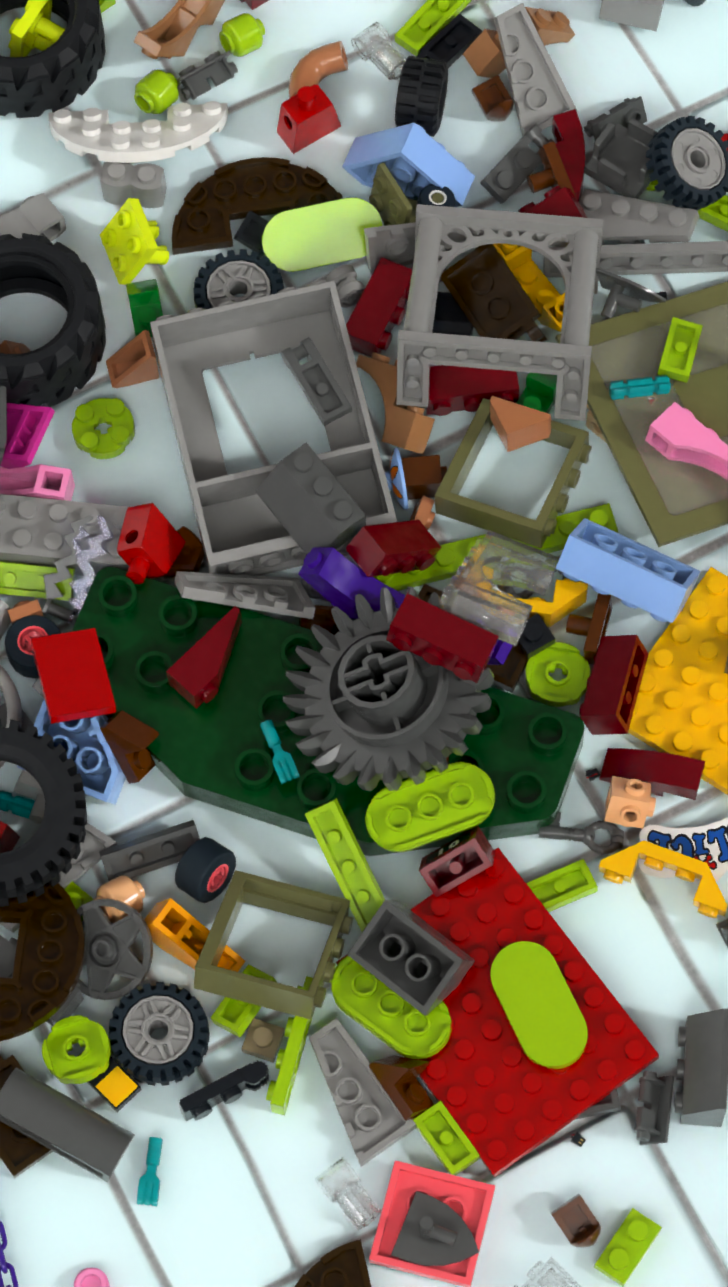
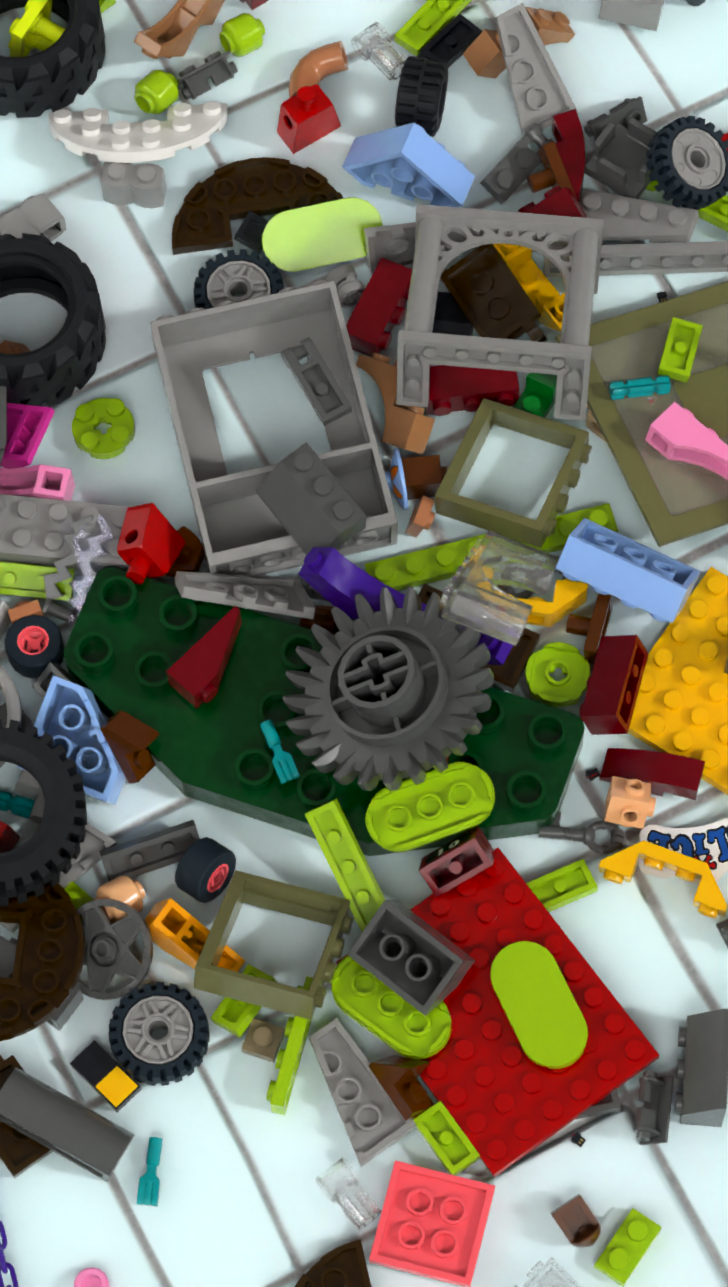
(60, 1041): lime plate -> none
(73, 675): red tile -> none
(131, 242): neon yellow plate -> none
(133, 362): nougat slope -> none
(144, 304): green slope -> none
(224, 1089): black hinge -> none
(393, 548): dark red brick -> none
(395, 206): olive plate -> none
(433, 1234): dark grey shield -> none
(441, 638): dark red brick -> none
(494, 99): reddish brown plate -> none
(518, 424): nougat slope -> none
(535, 637): black plate -> none
(624, 293): dark grey shield -> none

